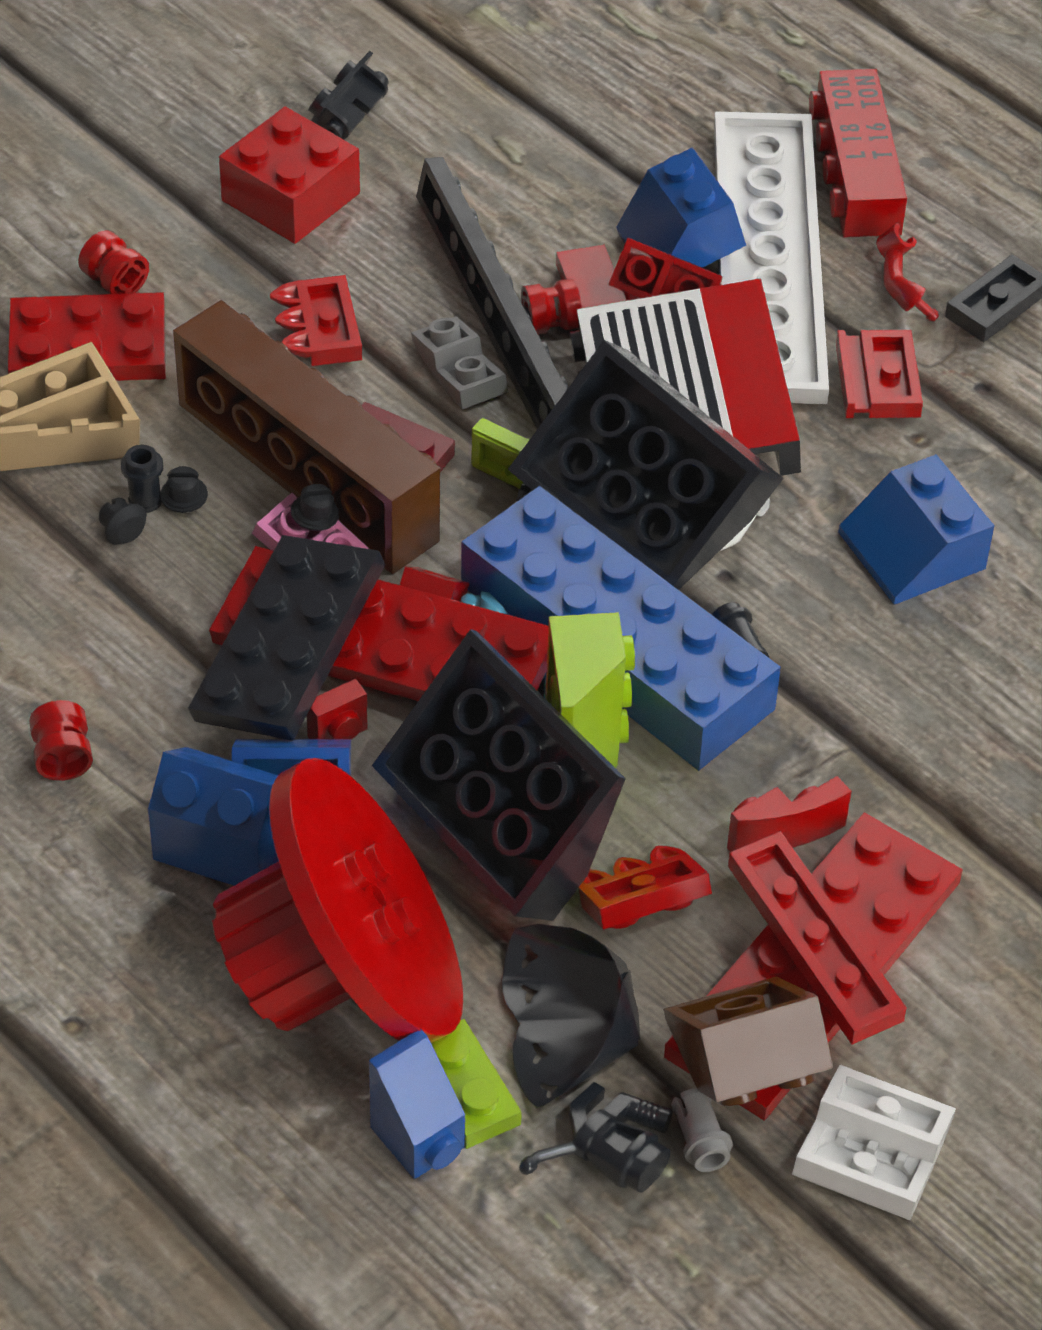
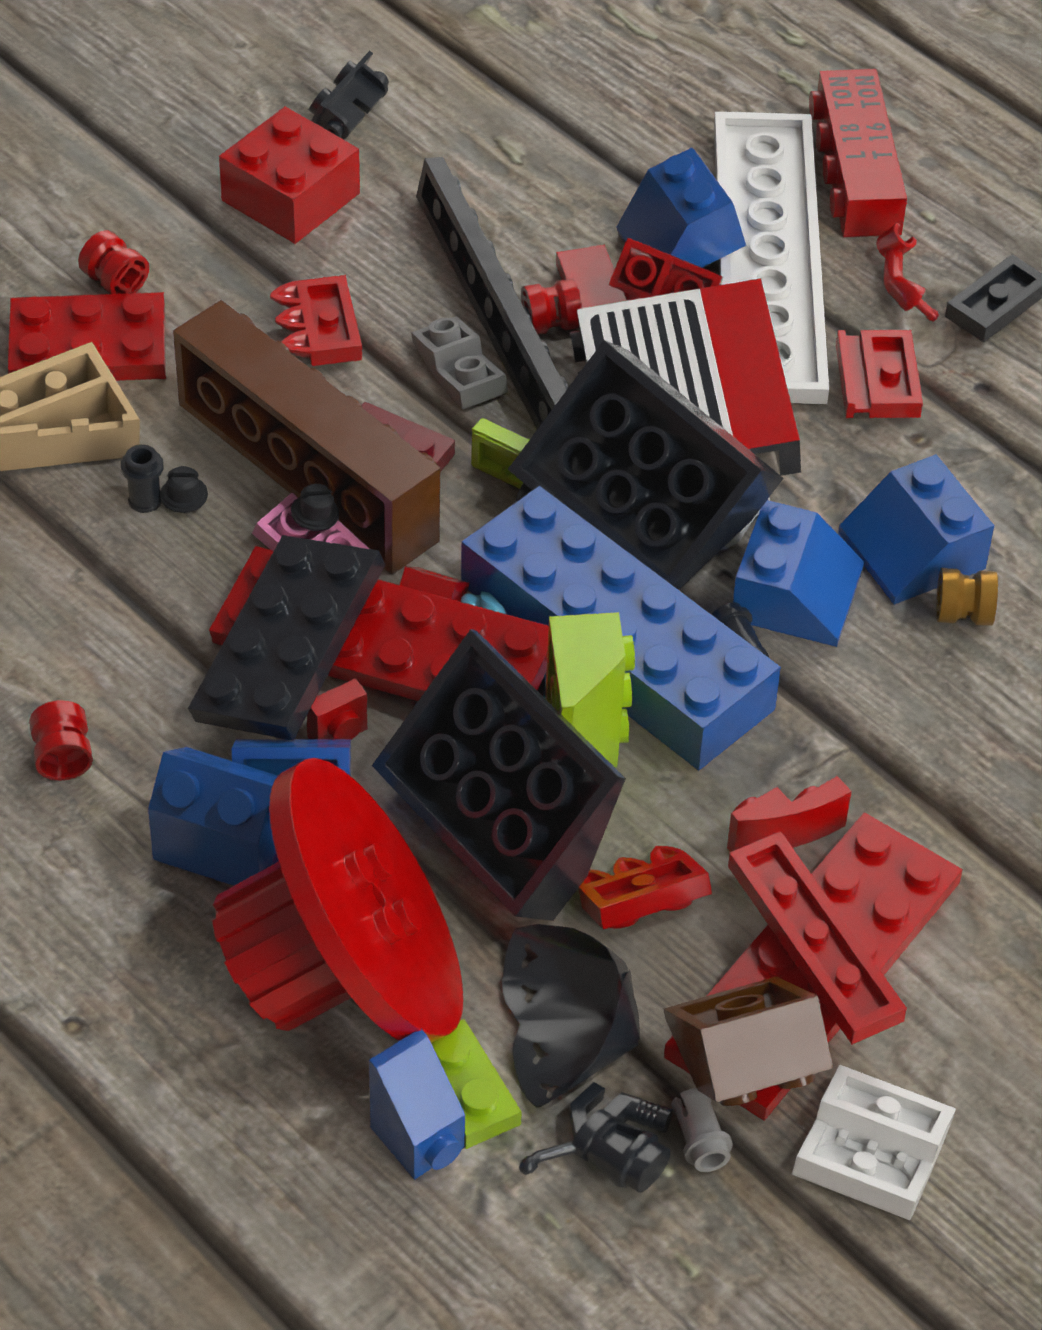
(122, 521): black piece -> none
(797, 575): none -> blue slope
(964, 596): none -> pearl gold wheel

